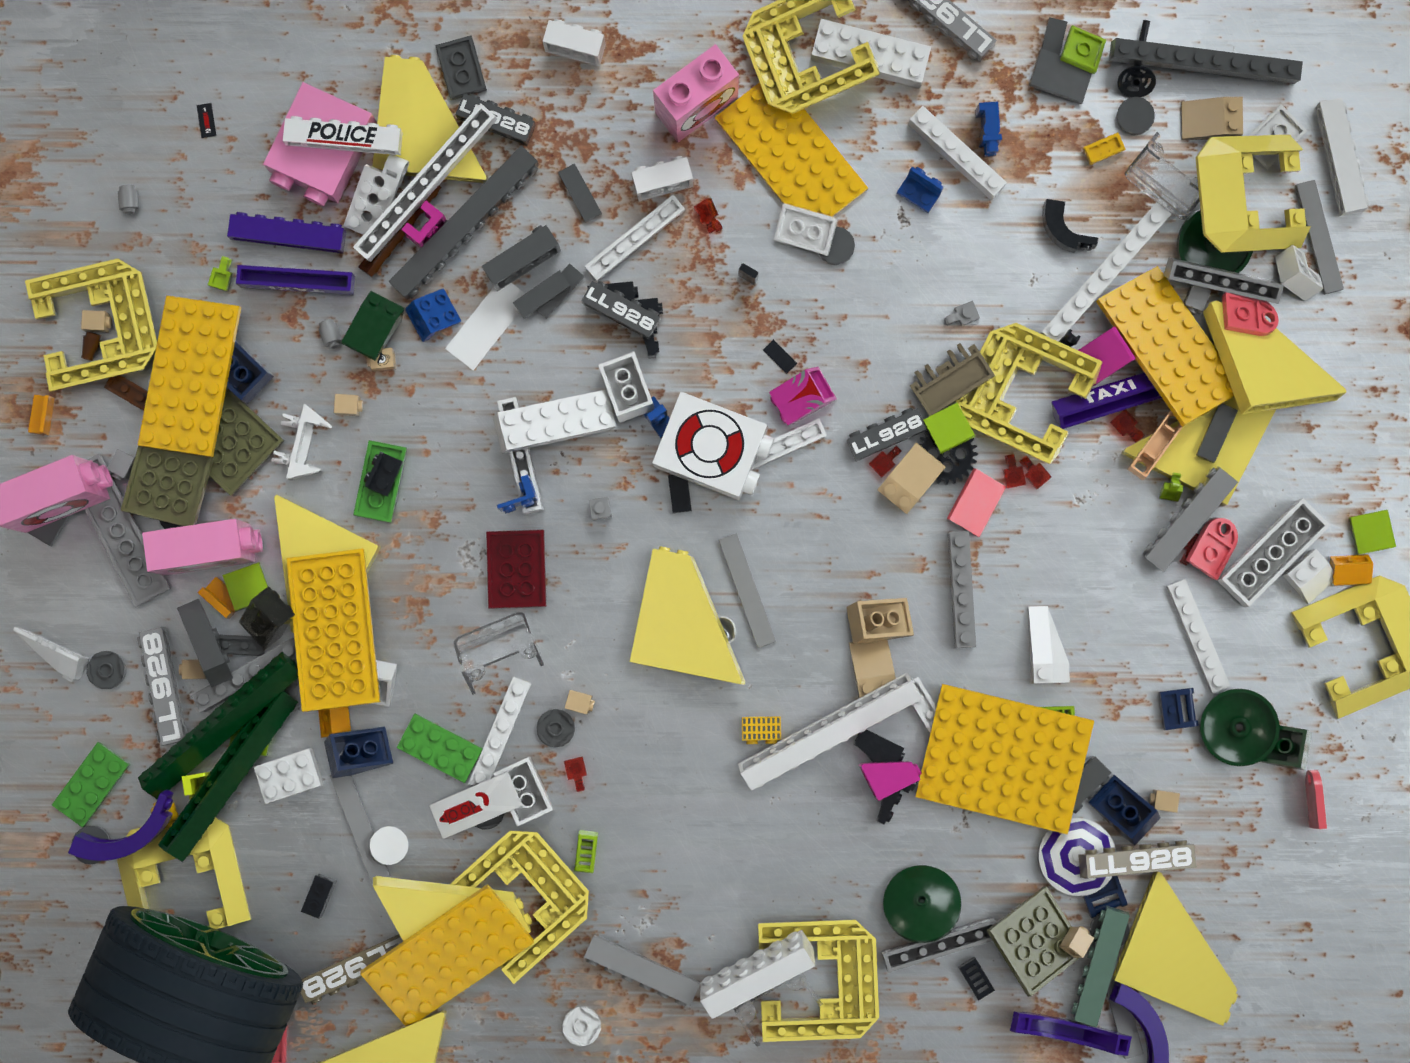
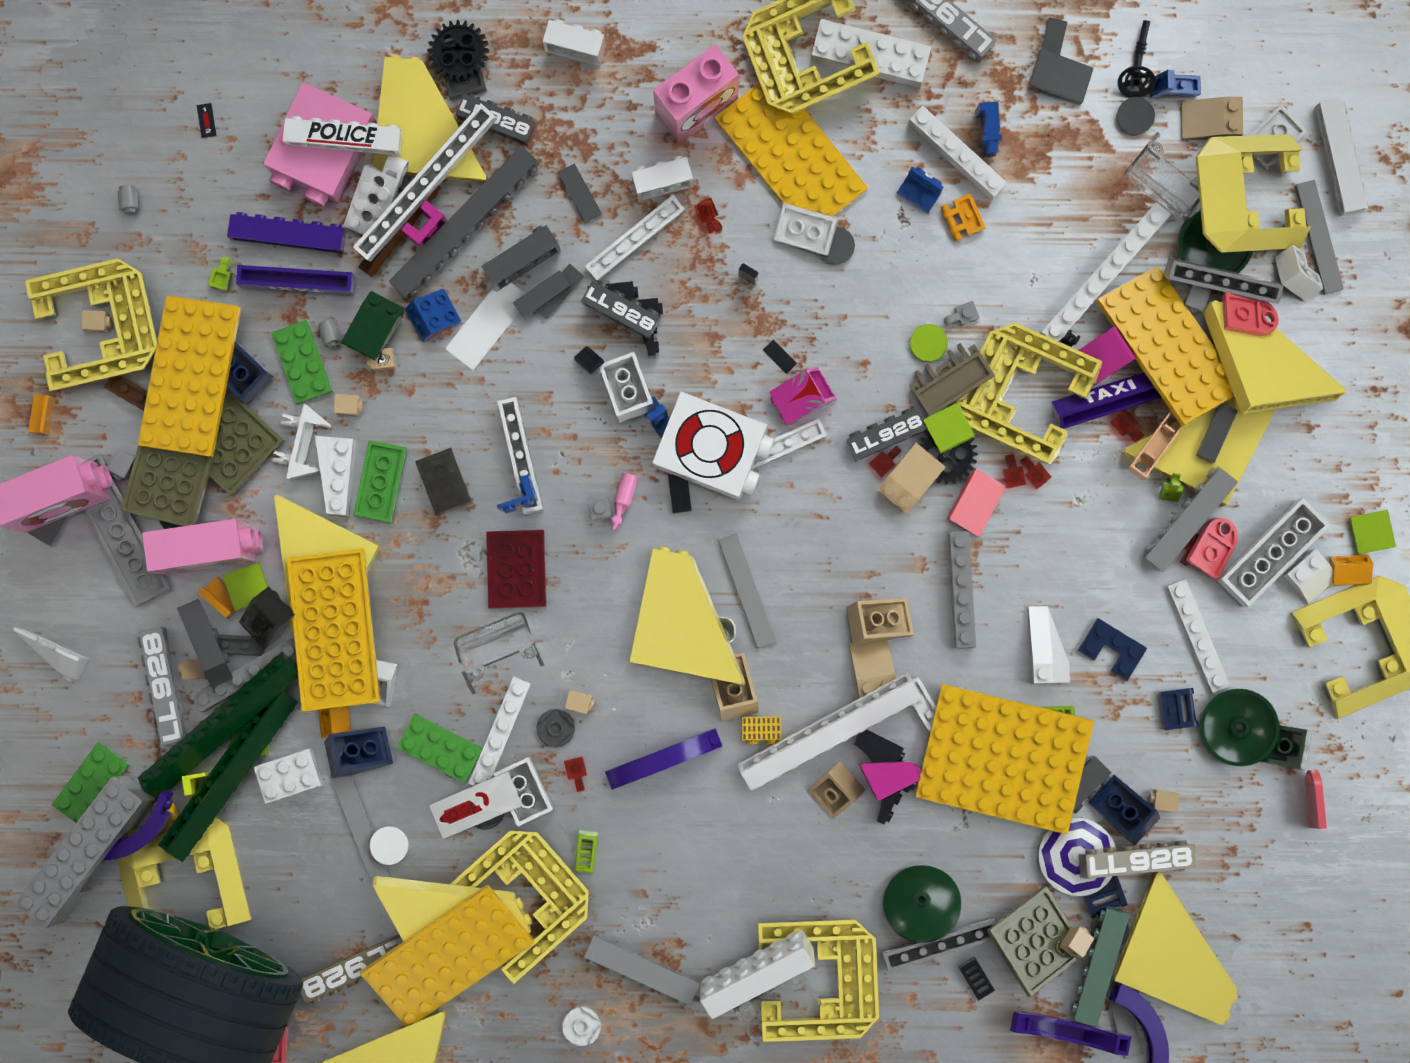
(61, 880): none -> light grey arch
(90, 345): reddish brown cone -> none
(106, 670): dark grey tile -> none
(301, 362): none -> bright green plate
(318, 896): black hinge -> none
(336, 466): none -> white wedge
(383, 473): black bracket -> none
(444, 482): none -> clear smoke brick
(458, 34): none -> black gear
(554, 421): white brick -> none
(588, 360): none -> black slope
(623, 497): none -> bright pink wheel
(663, 759): none -> dark purple arch
(736, 699): none -> tan slope
(836, 790): none -> tan slope
(928, 343): none -> lime tile
(968, 214): none -> light orange plate
(1058, 231): black arch -> none
(1083, 49): lime tile -> none
(1104, 148): yellow plate -> none
(1128, 648): none -> dark blue plate
(1175, 84): none -> blue bracket
(1205, 61): dark grey brick -> none

